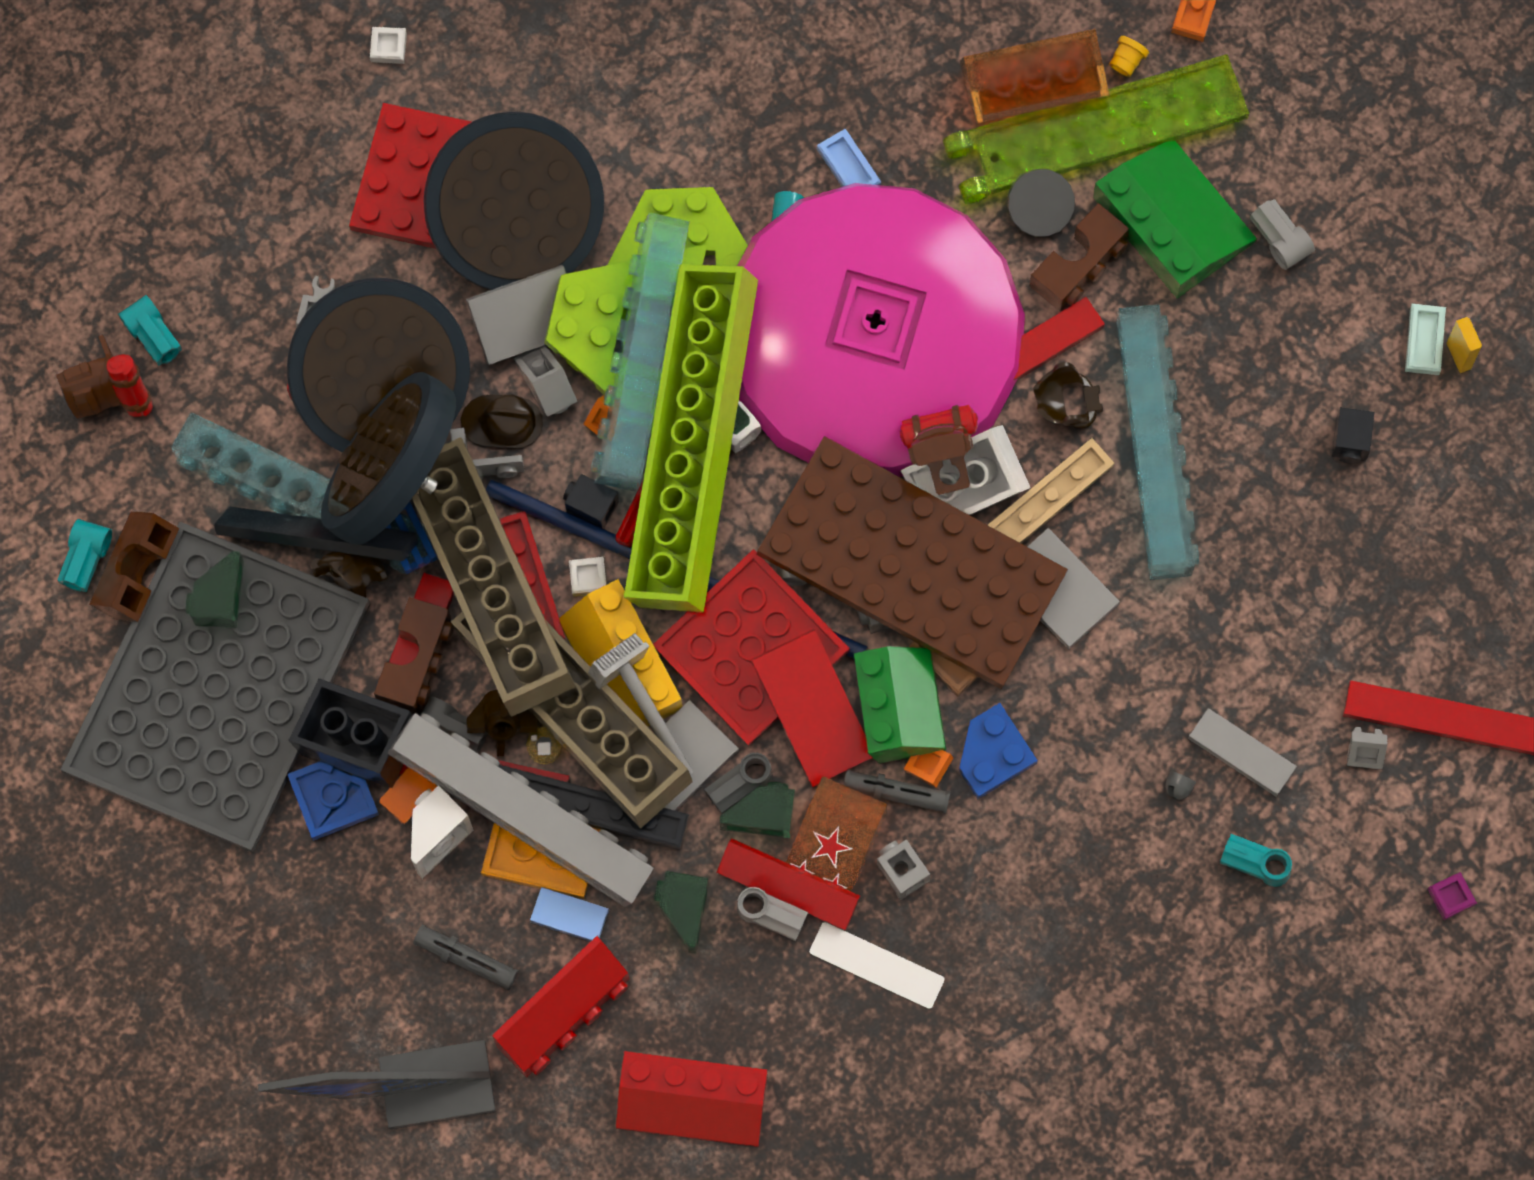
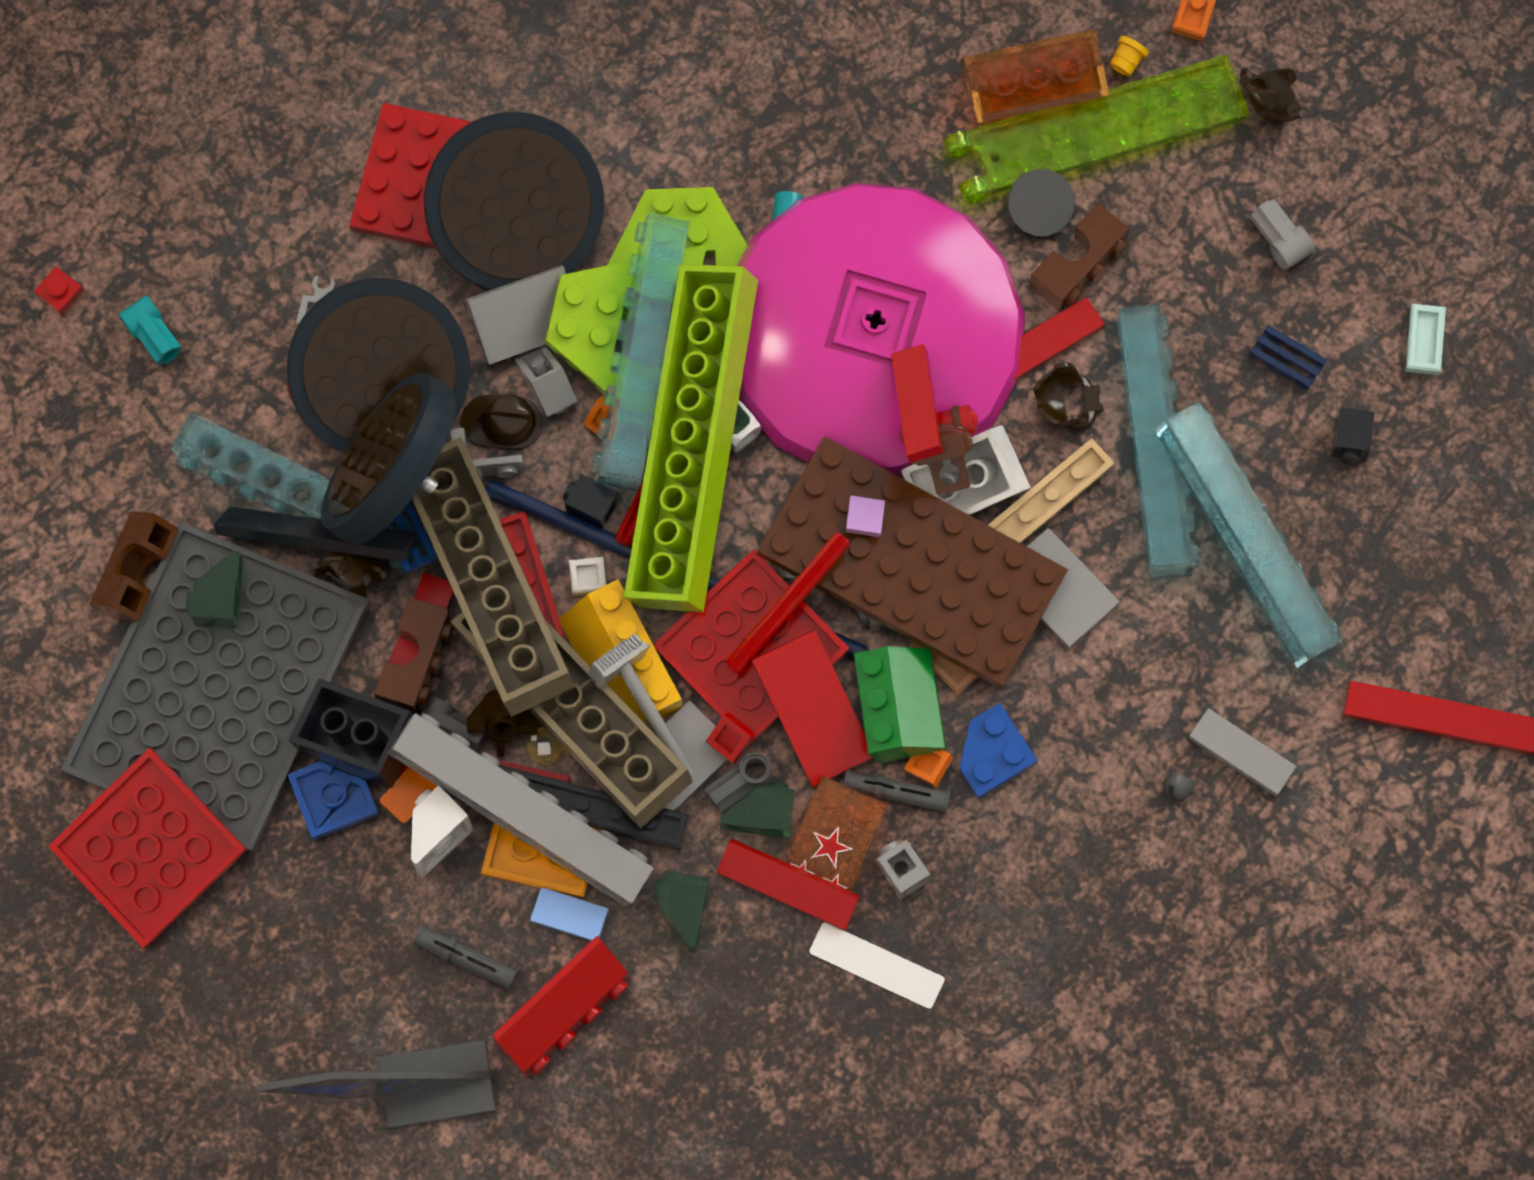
(58, 290): none -> red plate
(86, 546): teal piece -> none
(105, 384): reddish brown piece -> none
(147, 848): none -> red plate
(388, 45): white tile -> none
(691, 1099): red slope -> none
(730, 737): none -> red plate
(775, 914): light grey piece -> none
(788, 602): none -> red axle
(847, 160): light blue tile -> none
(865, 516): none -> lavender tile
(917, 403): none -> red tile
(1173, 216): green slope -> none
(1248, 534): none -> clear light blue brick
(1253, 858): teal piece -> none
(1271, 93): none -> dark brown helmet
(1293, 346): none -> dark blue tile
(1367, 749): light grey tile -> none
(1452, 896): magenta tile -> none
(1464, 344): yellow tile -> none

